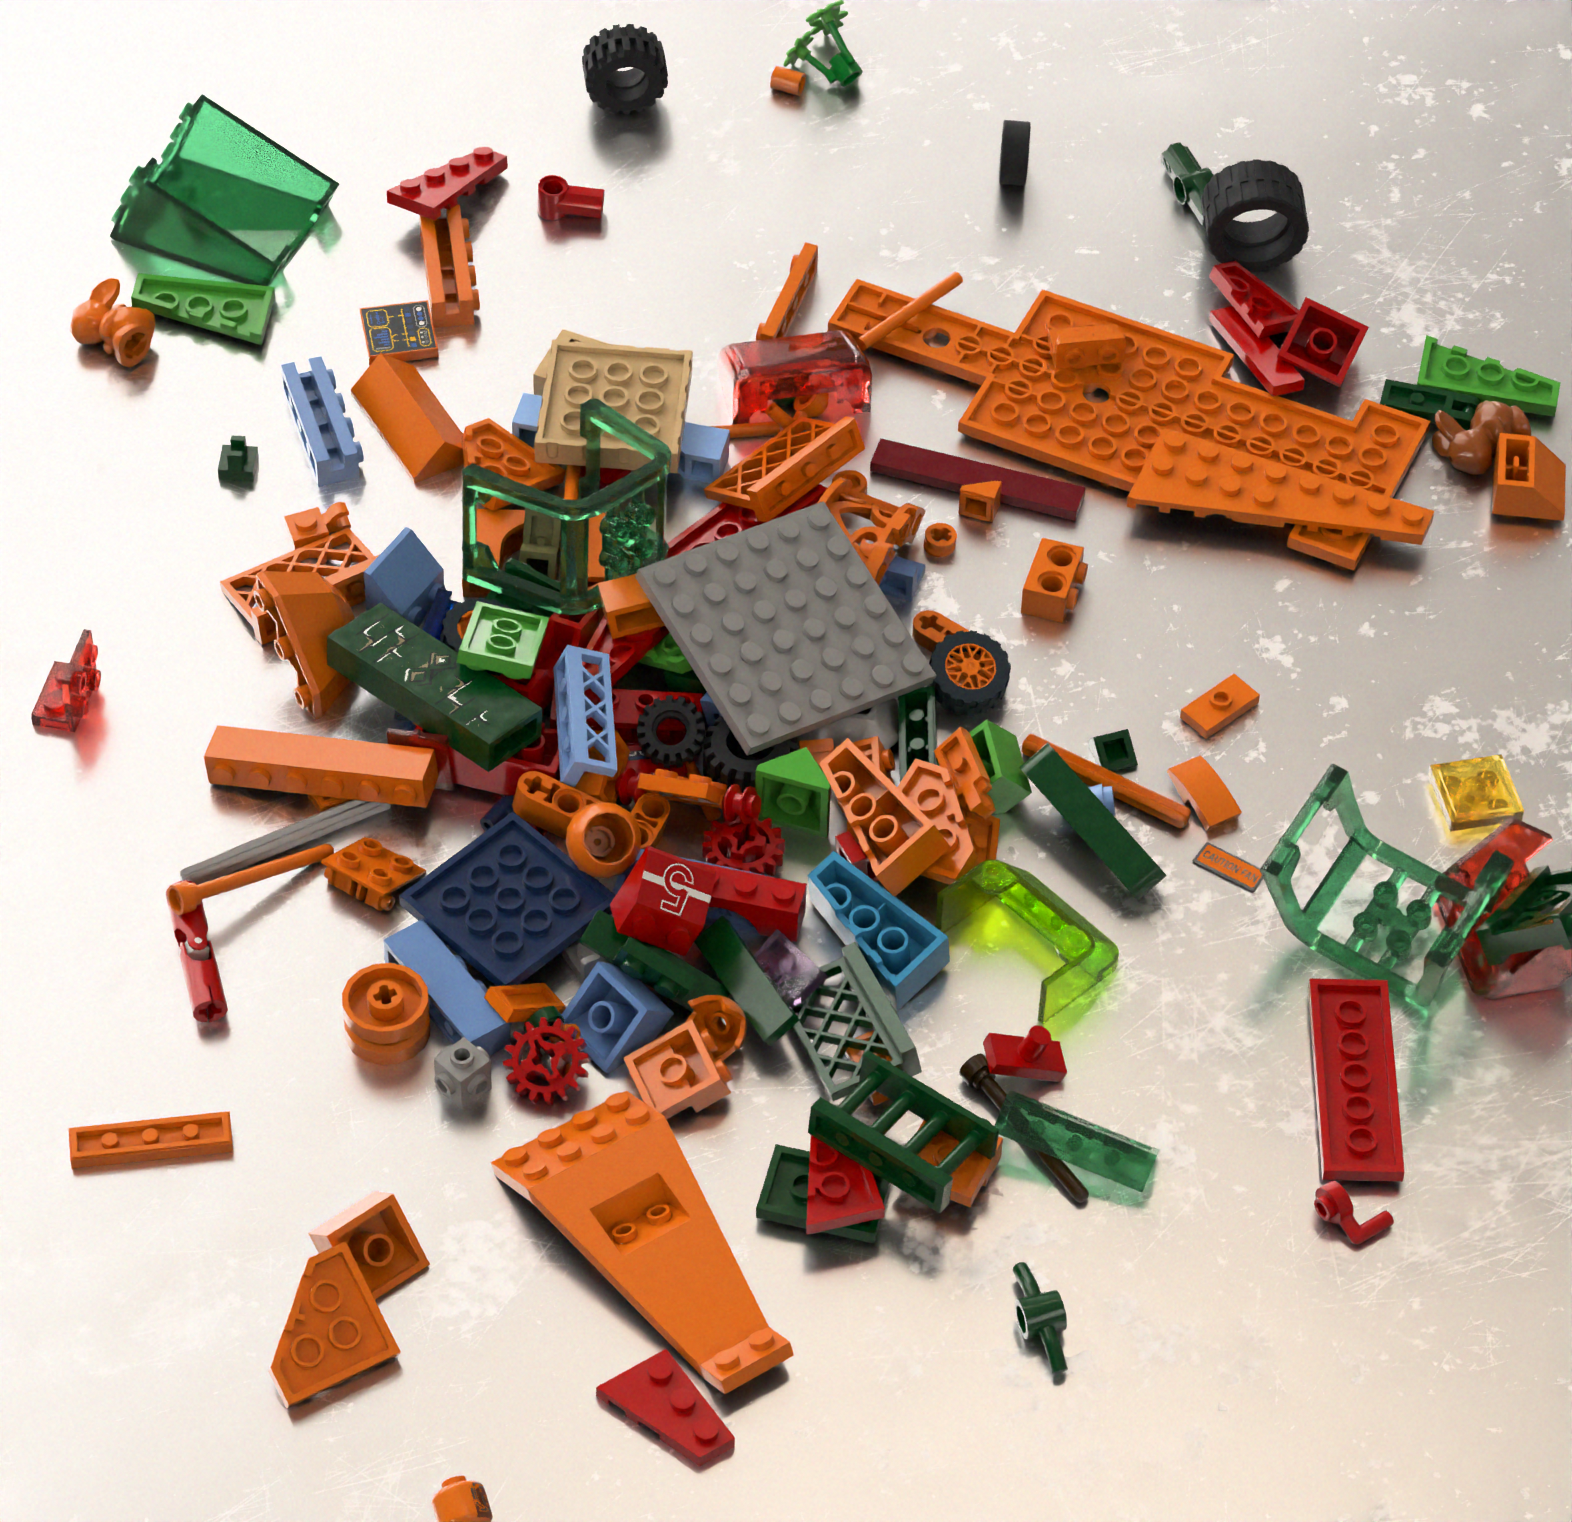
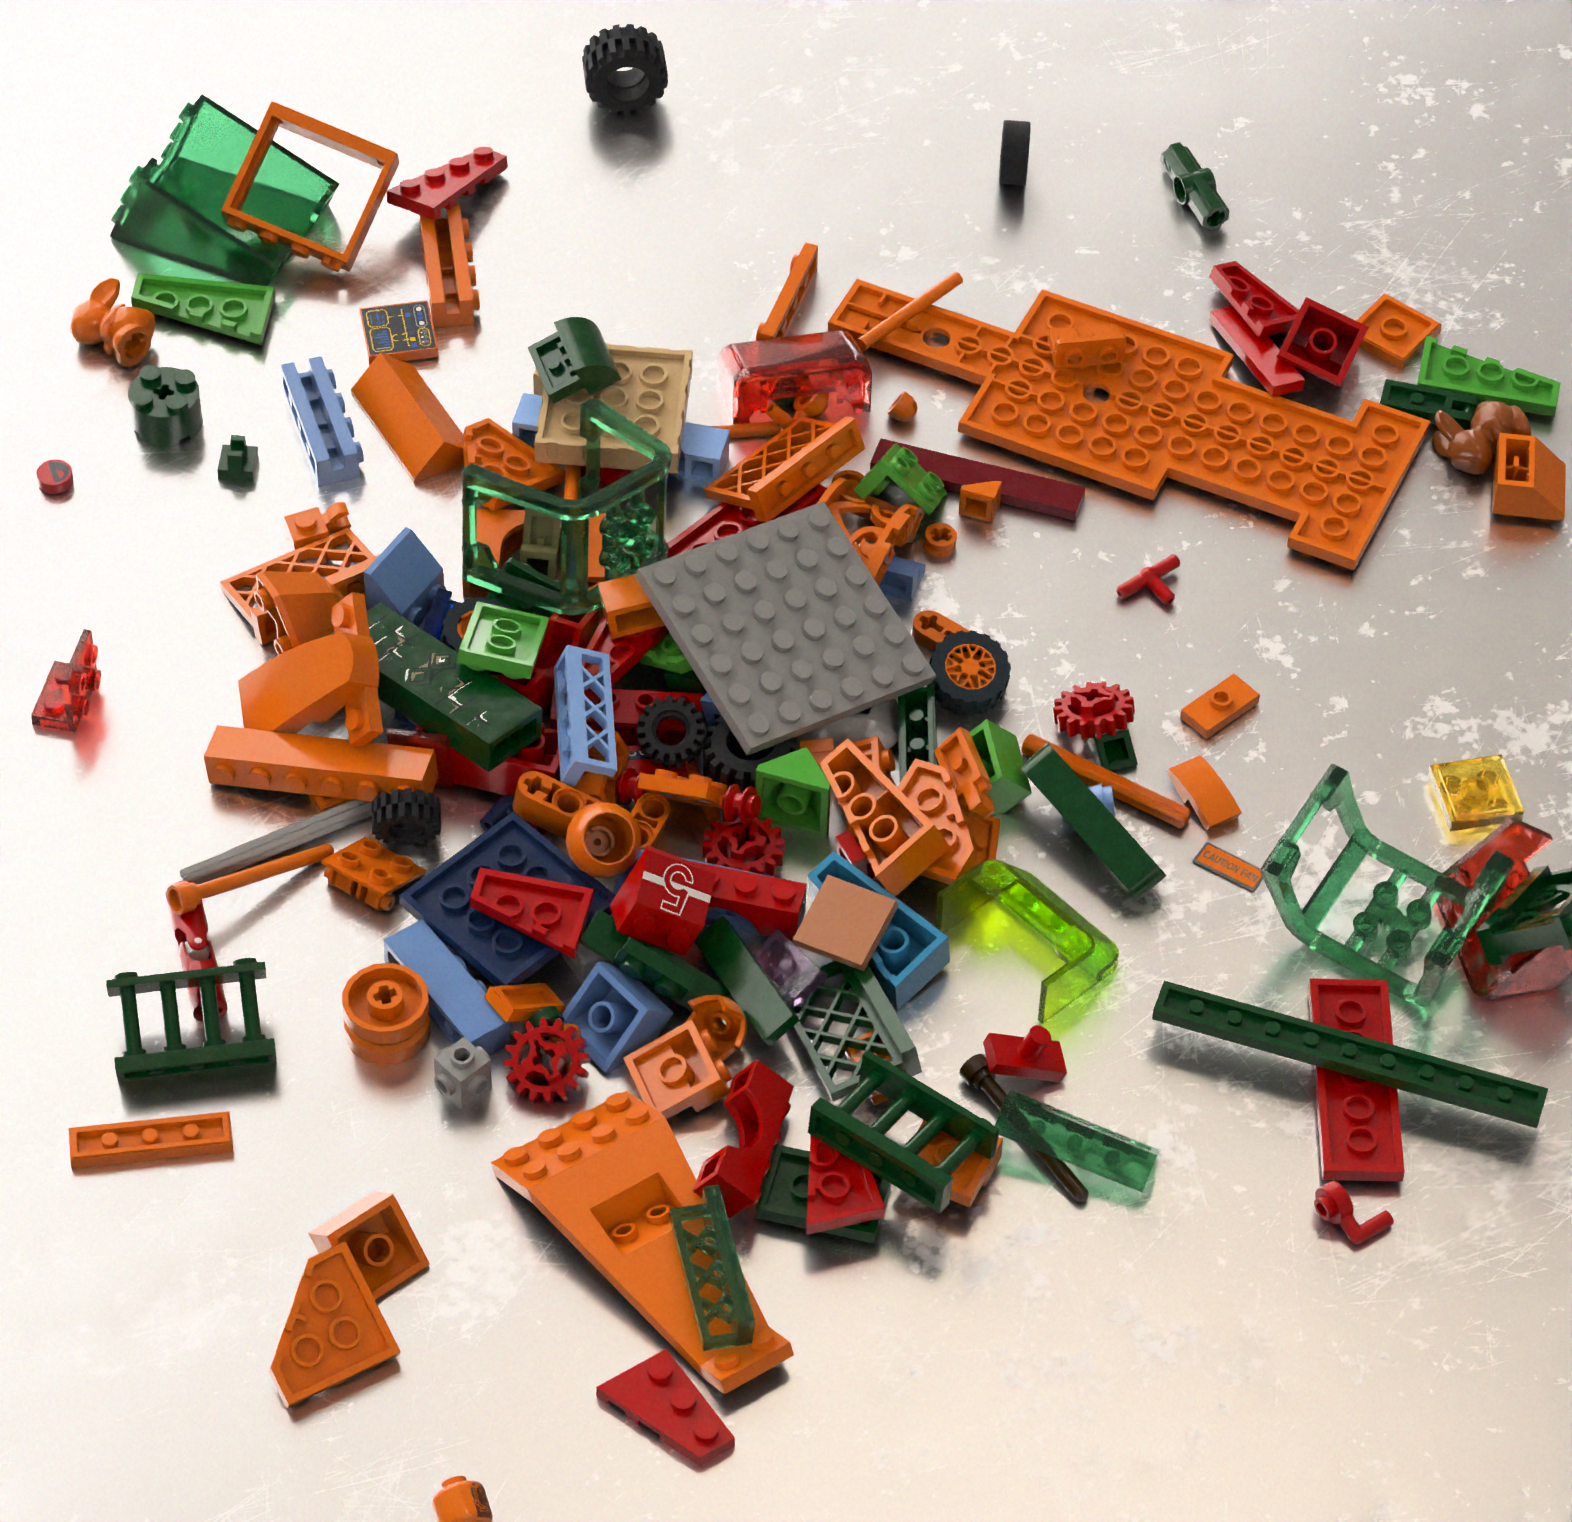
(54, 476): none -> tile
(165, 405): none -> brick
(214, 1051): none -> dark green fence
(319, 680): none -> orange slope
(331, 137): none -> orange window
(406, 817): none -> black tyre
(535, 906): none -> red wing
(558, 198): red piece -> none
(574, 359): none -> dark green brick
(728, 1268): none -> clear green fence
(758, 1105): none -> red arch
(788, 80): orange hinge -> none
(843, 65): plant -> none
(845, 922): none -> nougat tile
(902, 467): none -> bright green bracket
(903, 408): none -> orange hinge
(1041, 1316): dark green piece -> none
(1053, 580): orange brick -> none
(1093, 710): none -> red gear
(1150, 578): none -> red piece
(1220, 480): orange wing -> none
(1249, 188): black tyre -> none
(1350, 1054): none -> dark green plate
(1396, 331): none -> orange tile

